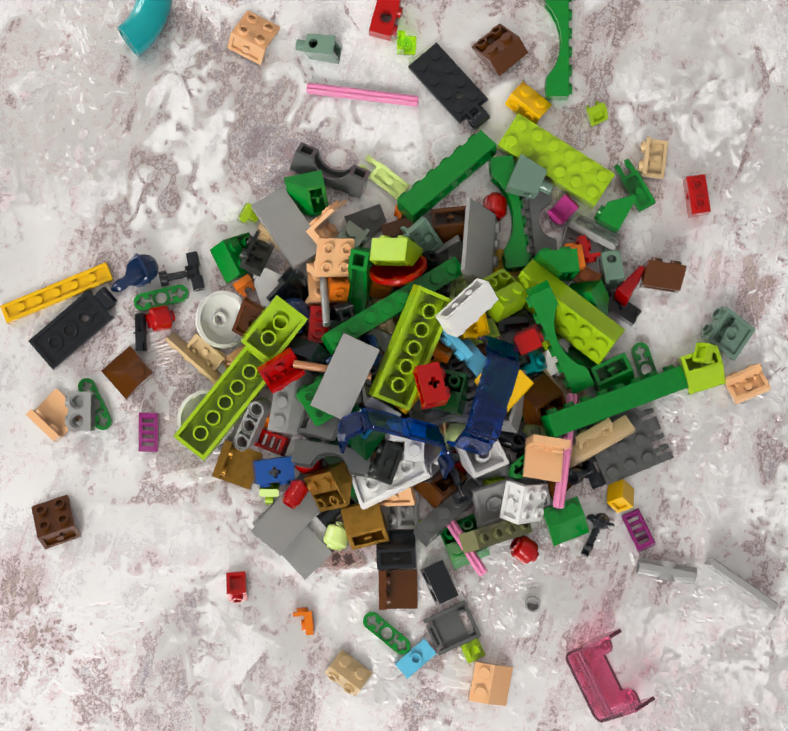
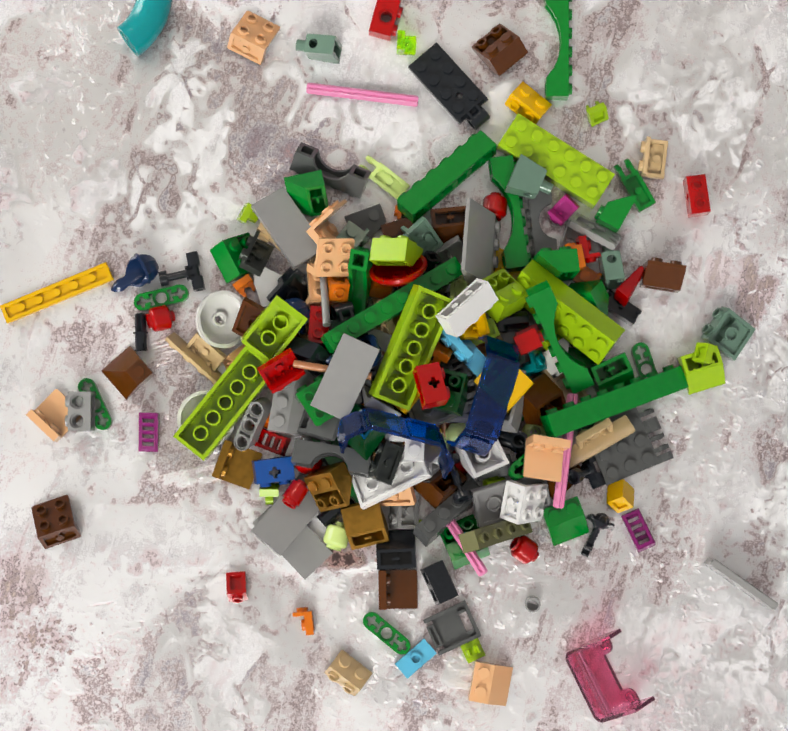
(68, 331): black hinge -> none
(666, 570): light grey piece -> none
(746, 383): light nougat bracket -> none

